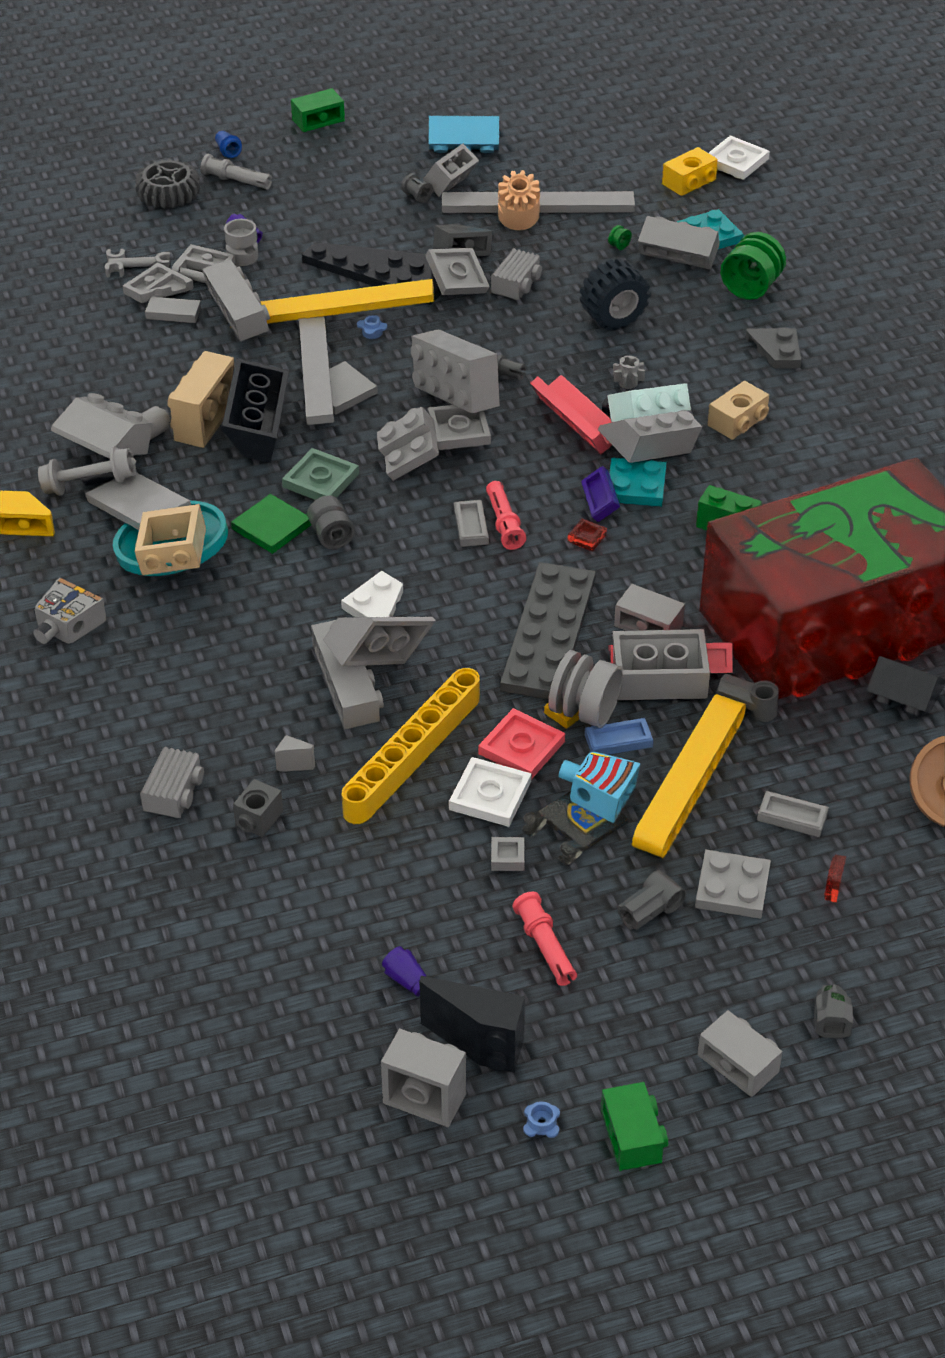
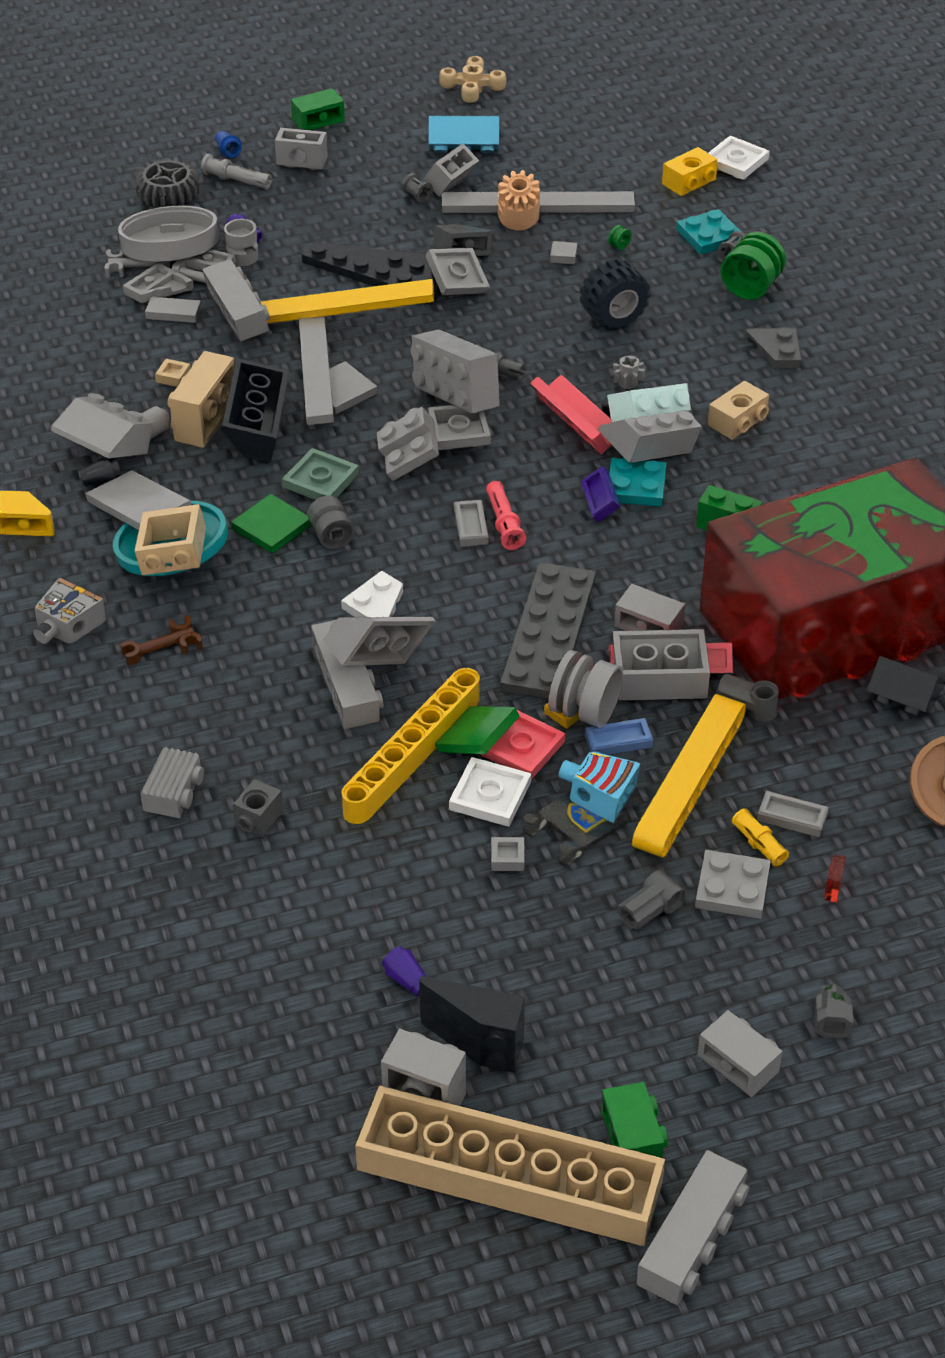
(53, 478): light grey piece -> none
(168, 233): none -> light grey brick
(172, 372): none -> tan plate
(179, 634): none -> reddish brown bar
(294, 755): light grey slope -> none
(311, 143): none -> light grey brick
(372, 327): medium blue plate -> none
(472, 79): none -> tan gear
(477, 730): none -> green tile
(510, 1165): none -> tan brick
(516, 274): light grey brick -> none
(539, 926): coral pin -> none
(545, 1112): medium blue plate -> none
(563, 252): none -> light grey tile
(587, 534): clear red tile -> none
(678, 242): light grey brick -> none
(692, 1227): none -> light grey brick
(726, 247): none -> dark grey bush
(760, 837): none -> yellow pin

